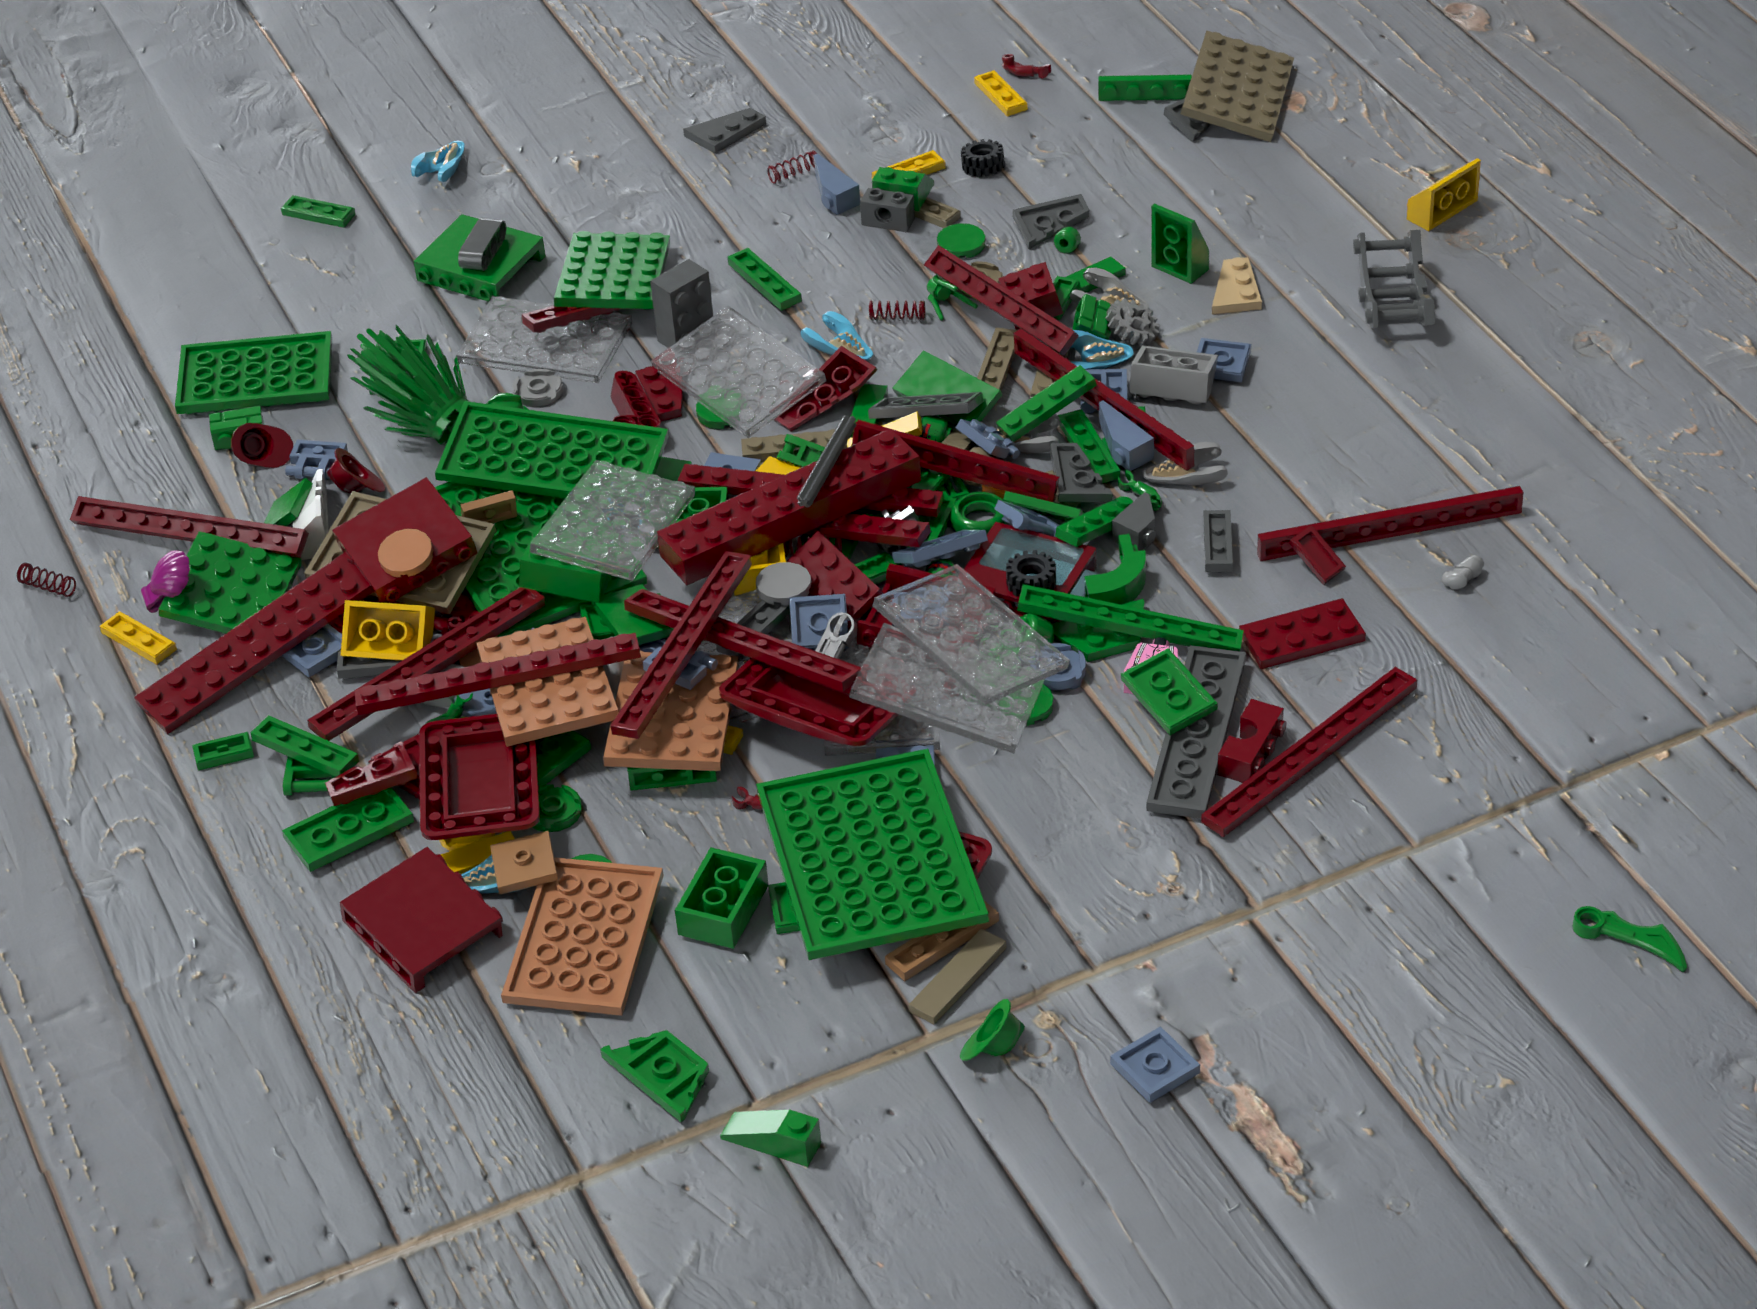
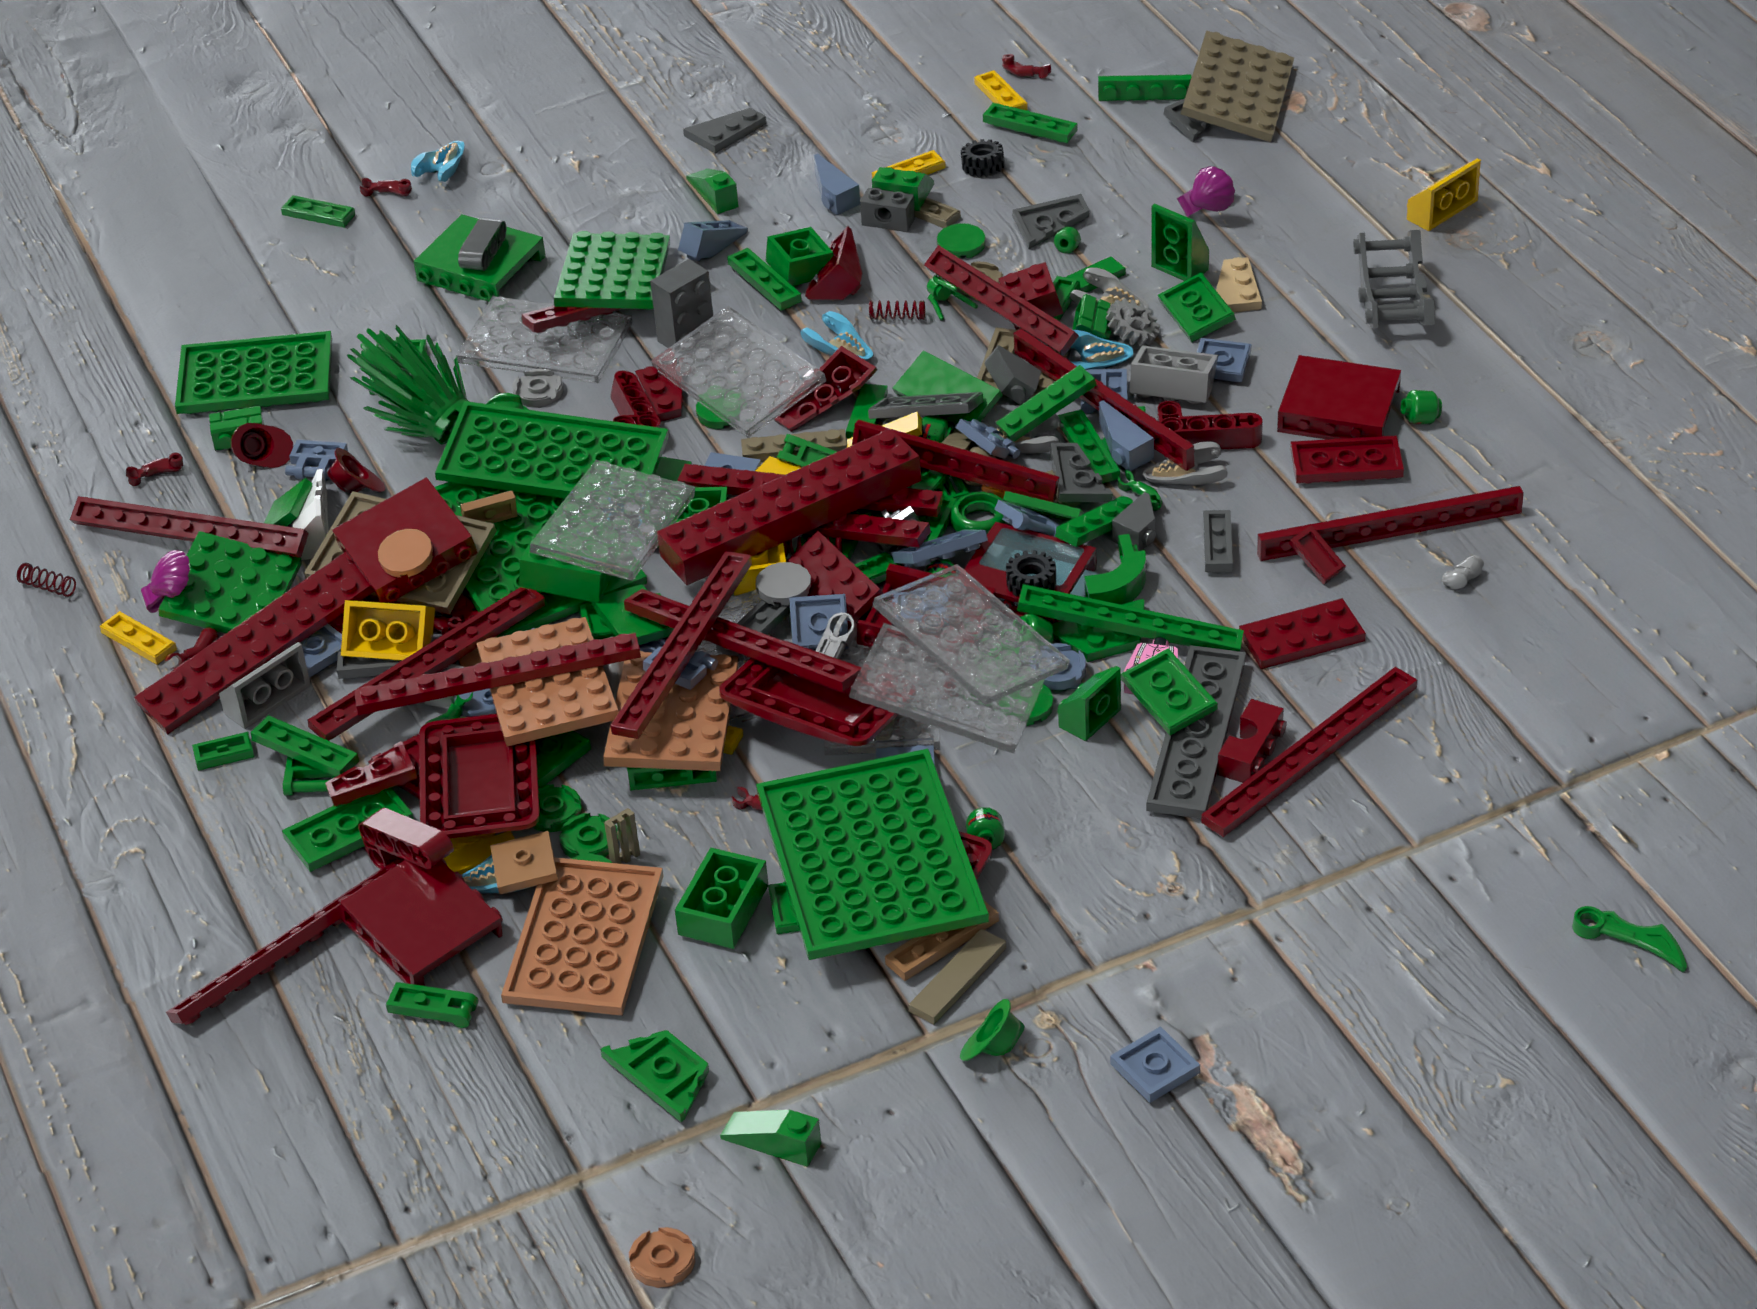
(171, 464): none -> dark red arm
(206, 638): none -> dark red arm
(264, 959): none -> dark red plate
(266, 687): none -> light grey slope
(395, 835): none -> dark red beam
(400, 187): none -> dark red arm
(432, 1003): none -> green plate
(584, 835): none -> green tile
(626, 835): none -> dark tan tile
(662, 1257): none -> nougat tile
(708, 237): none -> sand blue slope
(716, 189): none -> green slope
(776, 174): dark red piece -> none
(797, 255): none -> green slope
(826, 461): dark grey axle -> none
(842, 272): none -> dark red wedge
(986, 824): none -> green head
(1012, 374): none -> dark grey slope
(1030, 122): none -> green plate
(1091, 704): none -> green slope
(1196, 307): none -> green tile
(1210, 191): none -> magenta animal
(1226, 430): none -> dark red beam
(1337, 399): none -> dark red panel
(1346, 459): none -> dark red plate
(1421, 407): none -> green head

